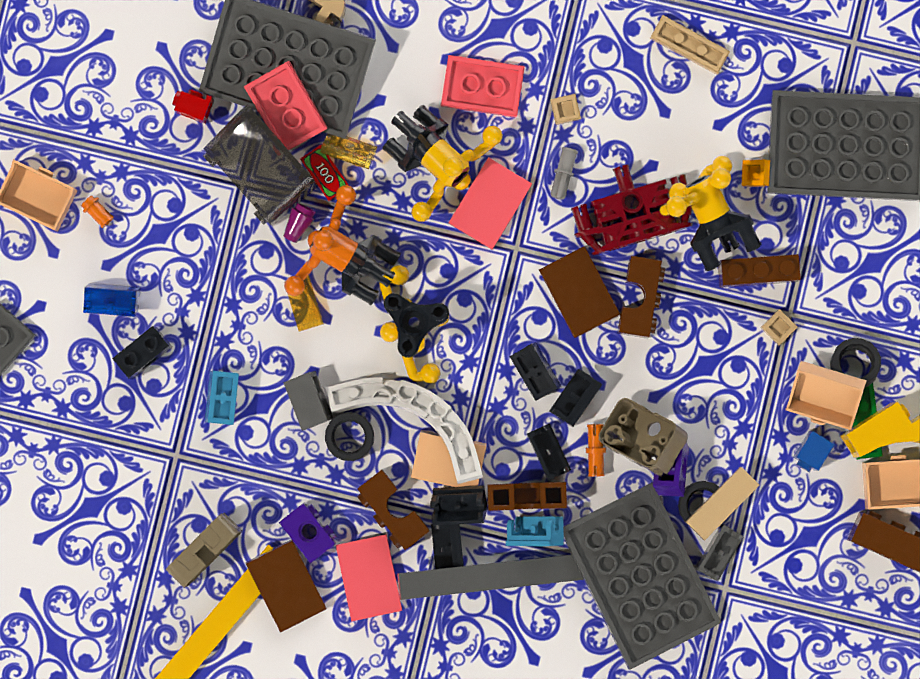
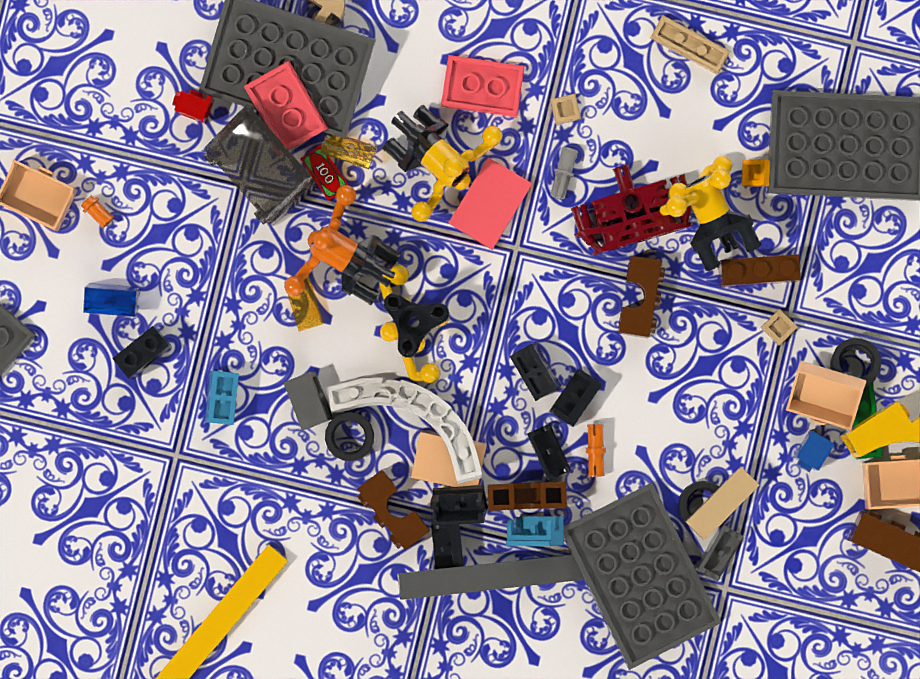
(204, 550): dark tan axle -> none
(285, 585): reddish brown tile -> none
(294, 524): dark purple brick -> none
(298, 222): magenta cone -> none
(369, 577): coral tile -> none
(579, 292): reddish brown tile -> none
(632, 424): dark tan axle -> none
(674, 481): dark purple brick -> none

